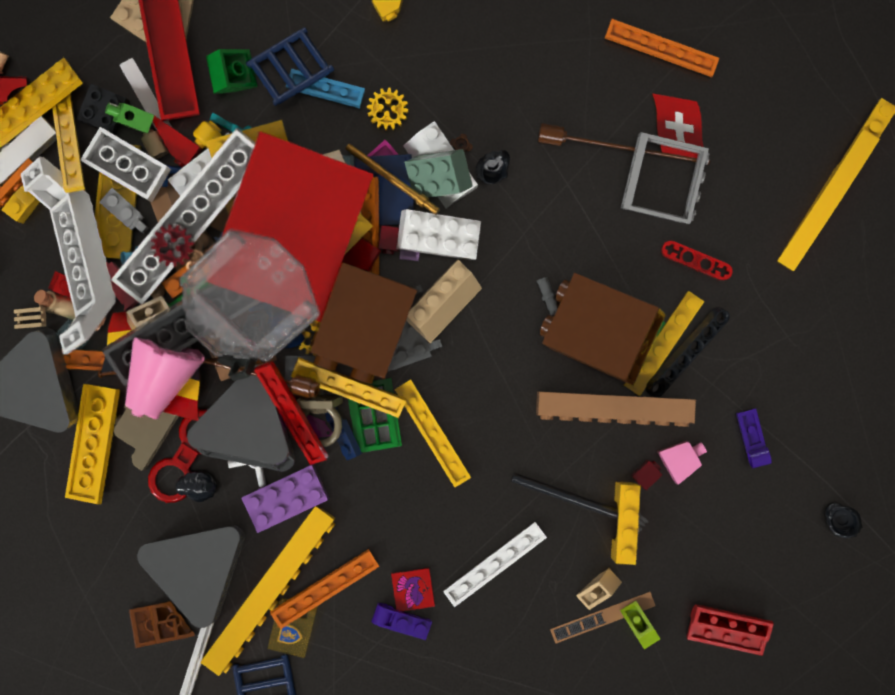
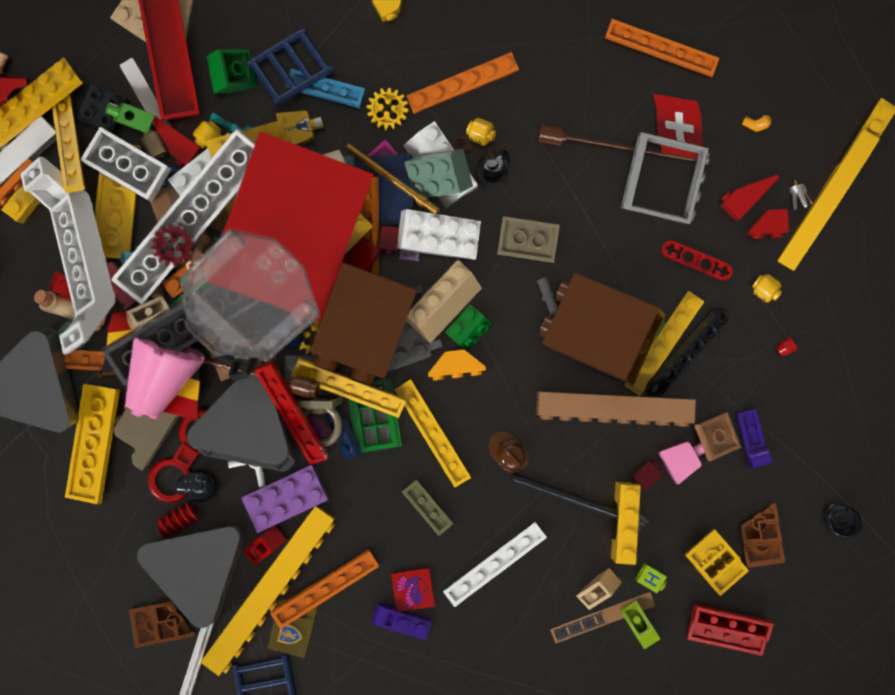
(20, 318): tan tile -> none
(123, 210): light grey hinge -> none
(178, 519): none -> red piece
(264, 545): none -> red slope
(299, 126): none -> yellow torso
(427, 507): none -> olive plate
(455, 364): none -> light orange slope
(462, 83): none -> orange plate
(468, 328): none -> green bracket
(481, 131): none -> yellow head
(508, 452): none -> reddish brown piece
(528, 239): none -> dark tan plate
(651, 578): none -> lime brick
(716, 562): none -> yellow bracket
(717, 436): none -> medium nougat tile
(742, 199): none -> red slope
(757, 125): none -> light orange arm
(762, 539): none -> dark orange slope
(767, 288): none -> yellow head
(770, 223): none -> red slope
(787, 347): none -> red hose
(800, 190): none -> flat silver piece

